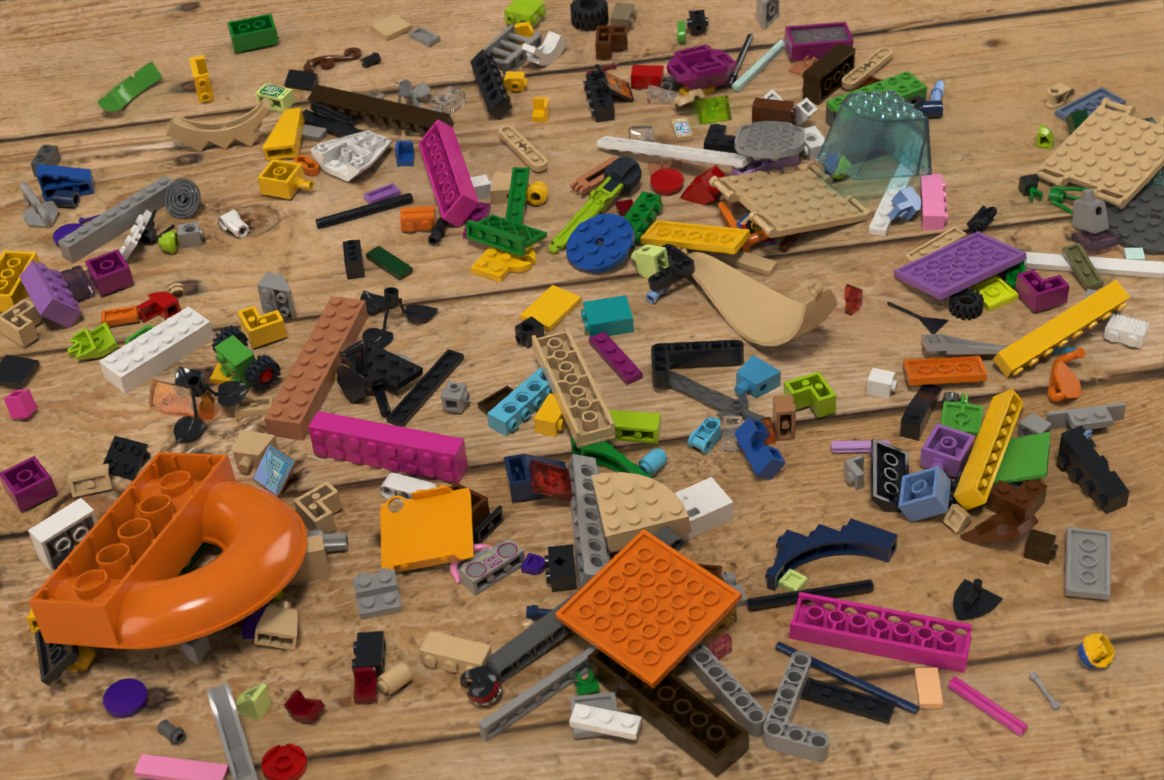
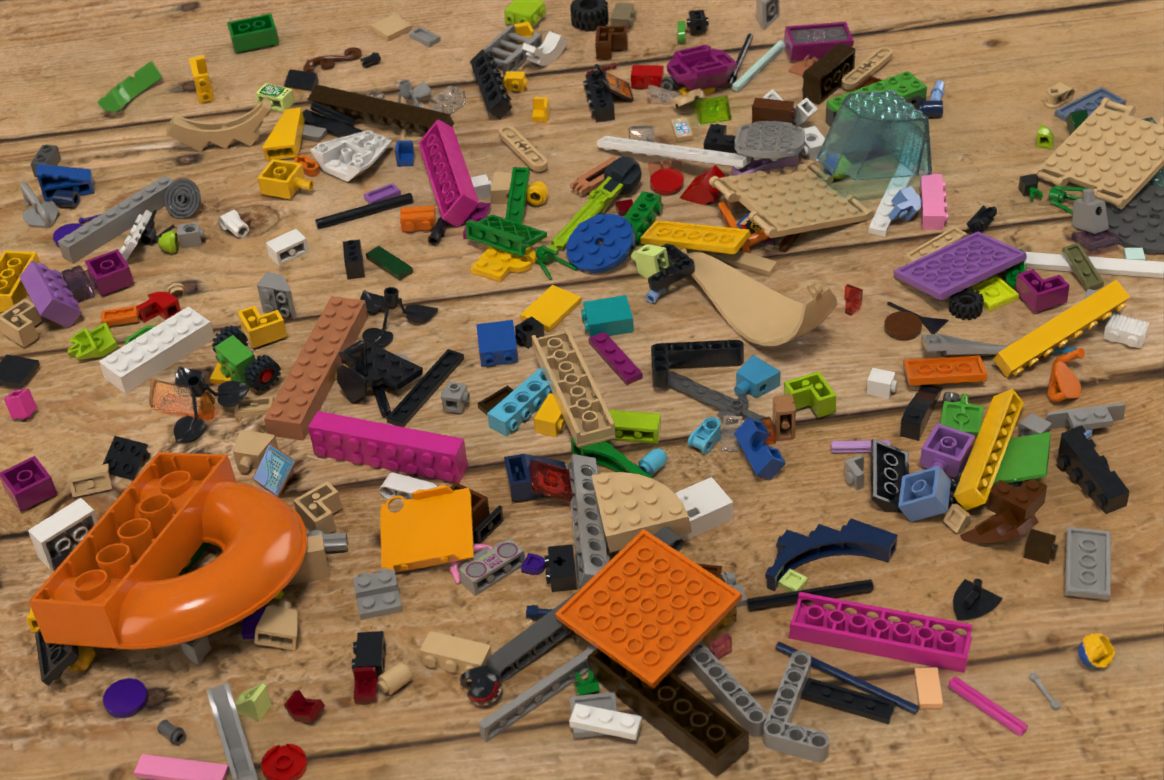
(287, 247): none -> white brick
(497, 343): none -> blue panel
(546, 255): none -> green plant
(903, 325): none -> reddish brown tile

